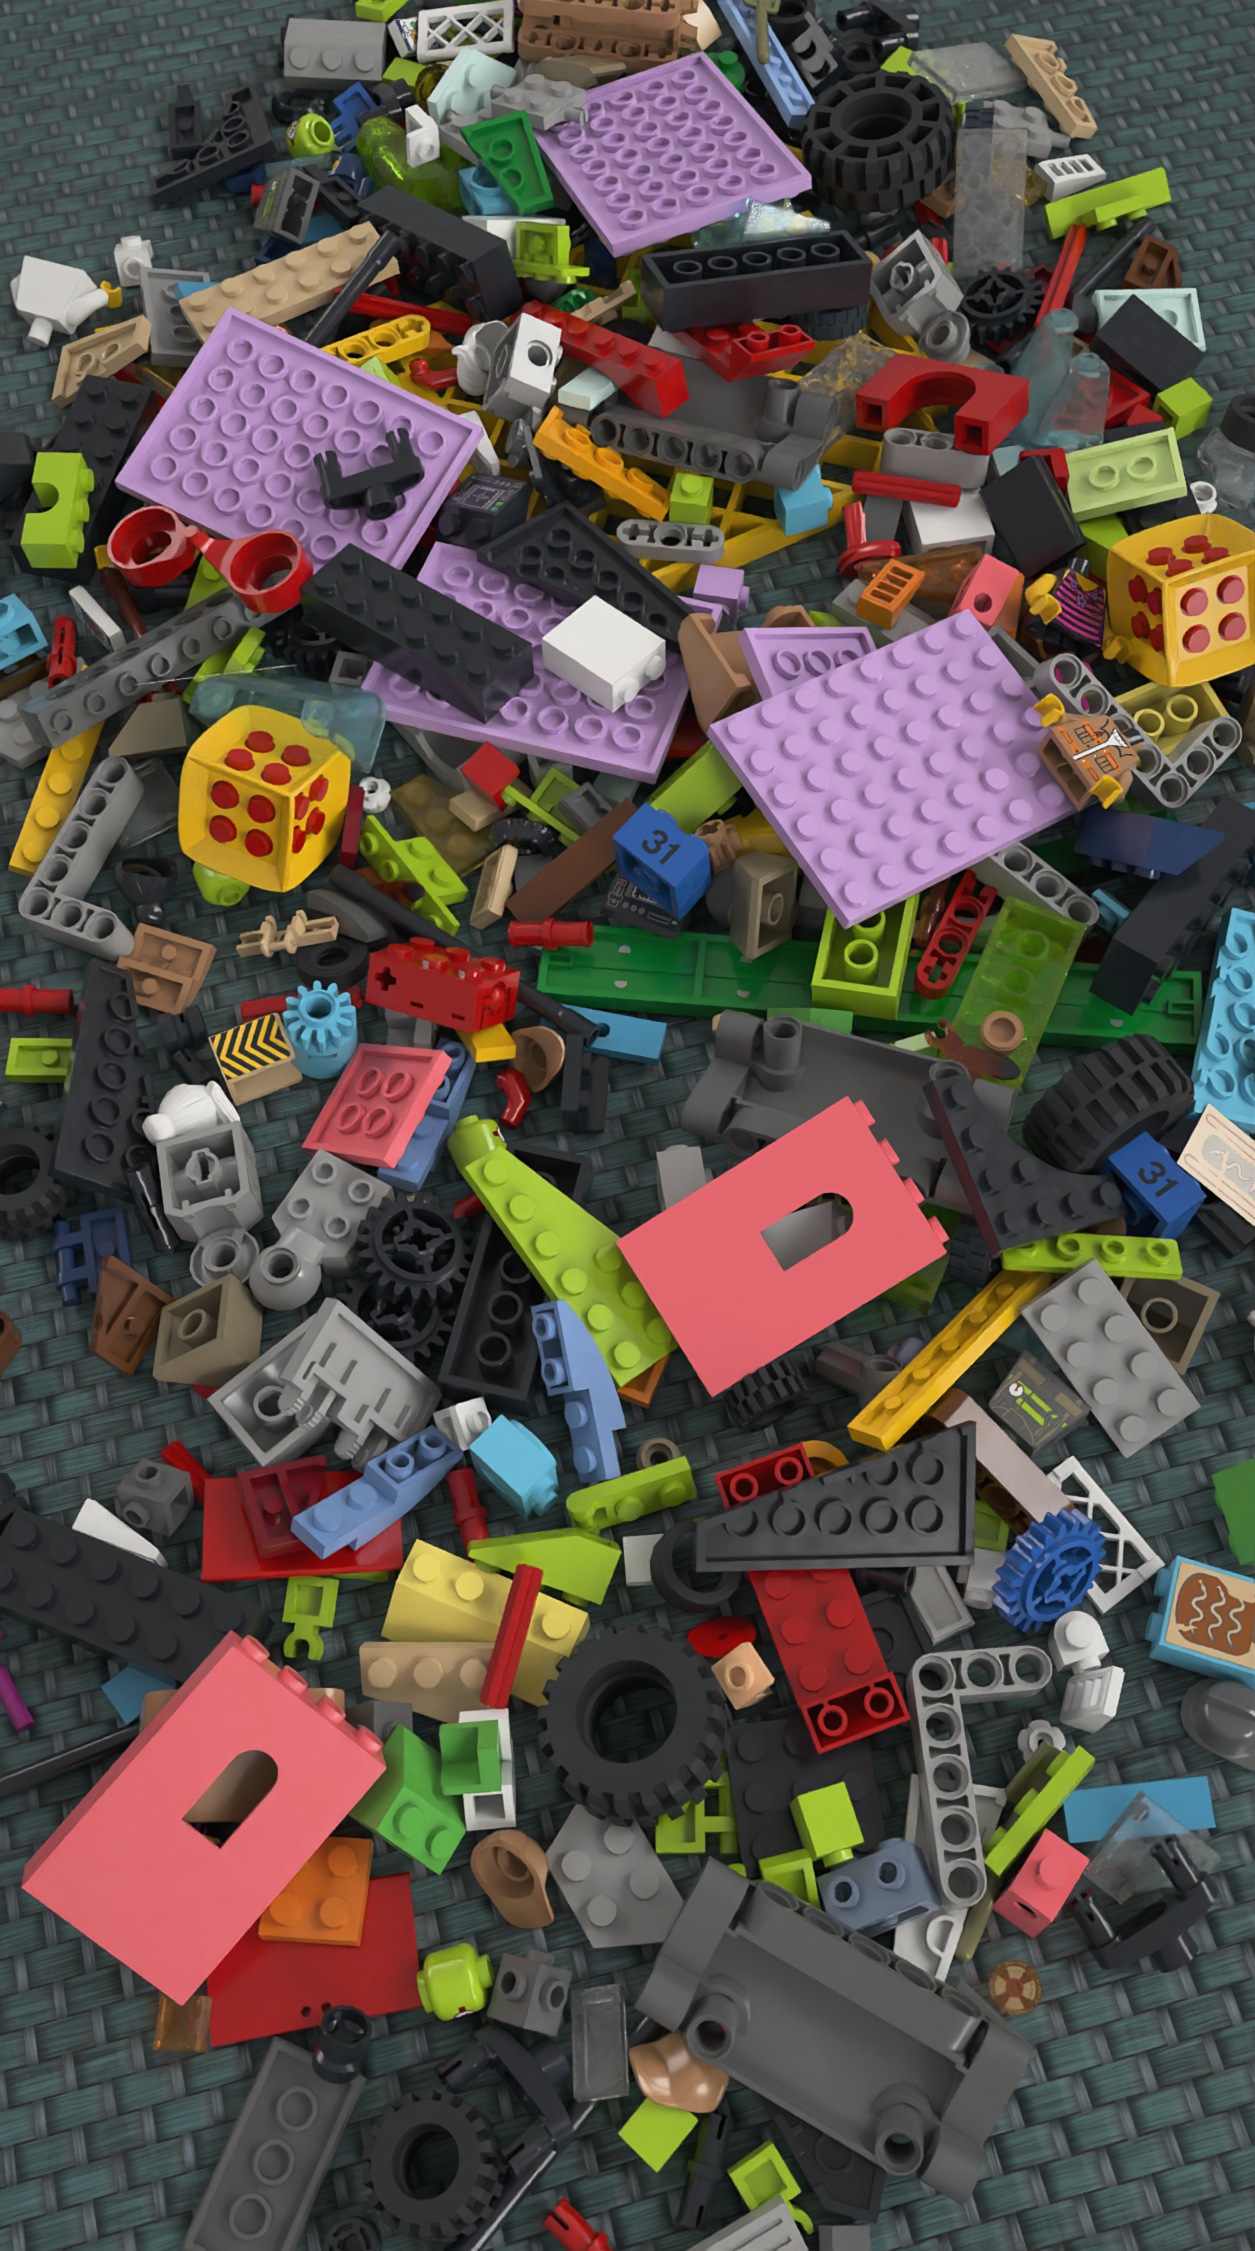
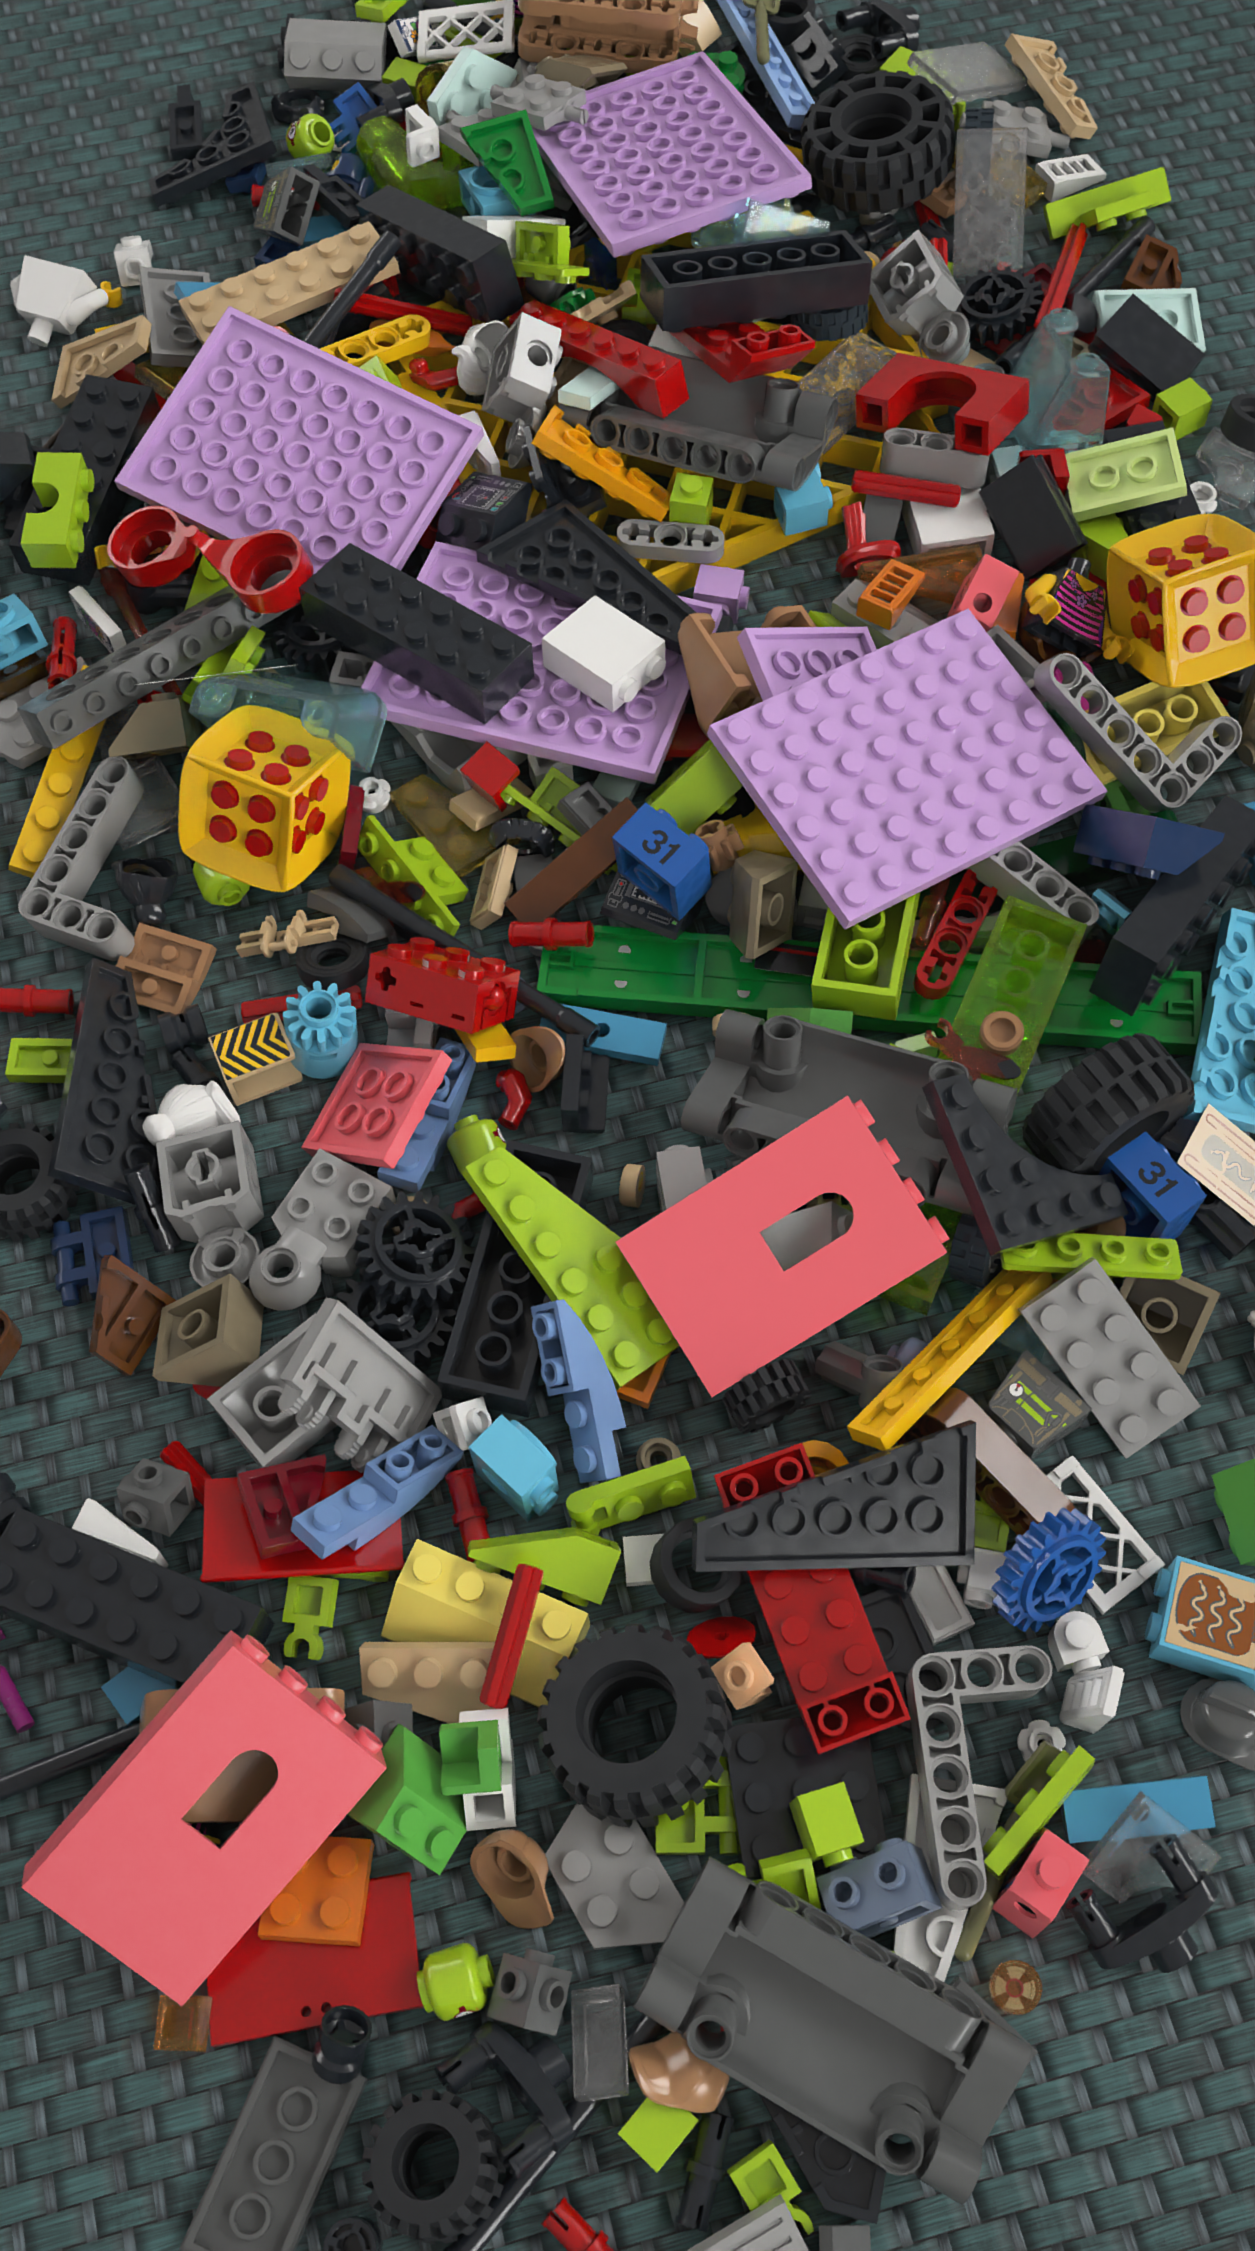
(375, 487): black connector -> none
(632, 1185): none -> tan tile
(789, 959): none -> black sticker
(1087, 754): medium nougat torso -> none

